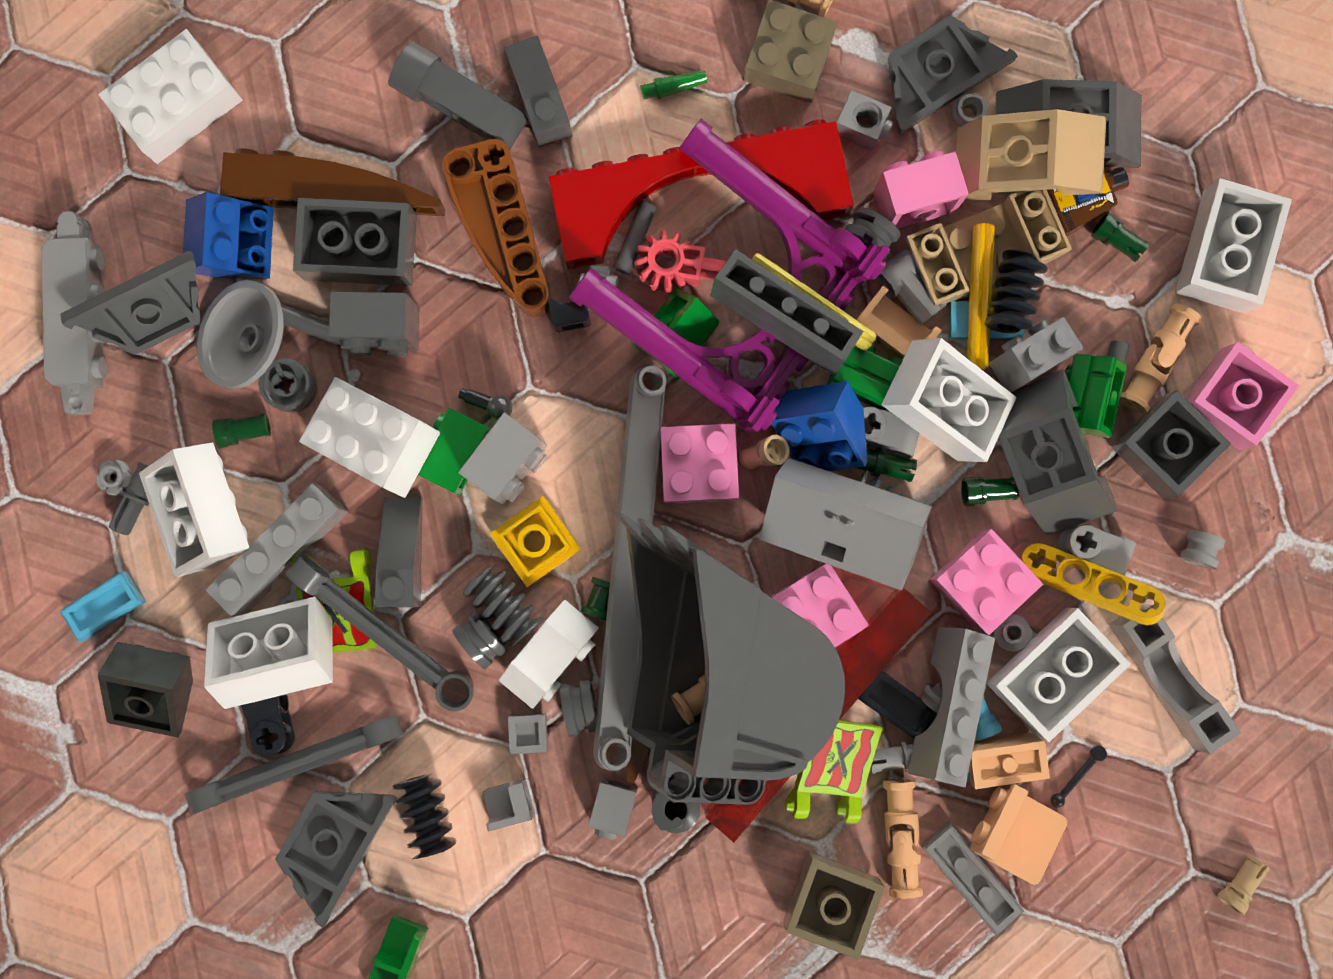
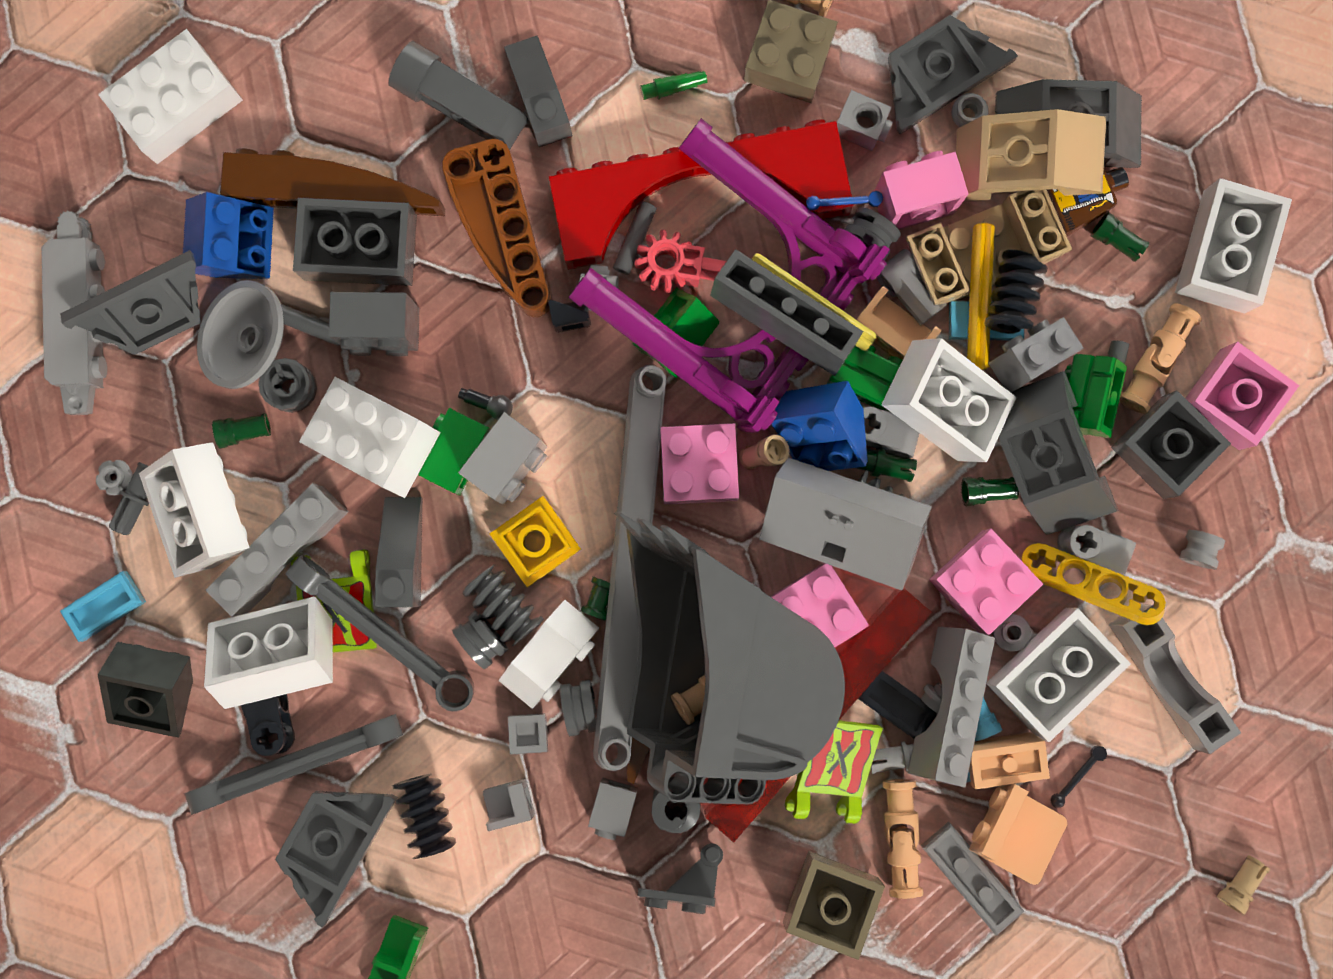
(694, 889): none -> dark grey plate
(874, 200): none -> blue hinge

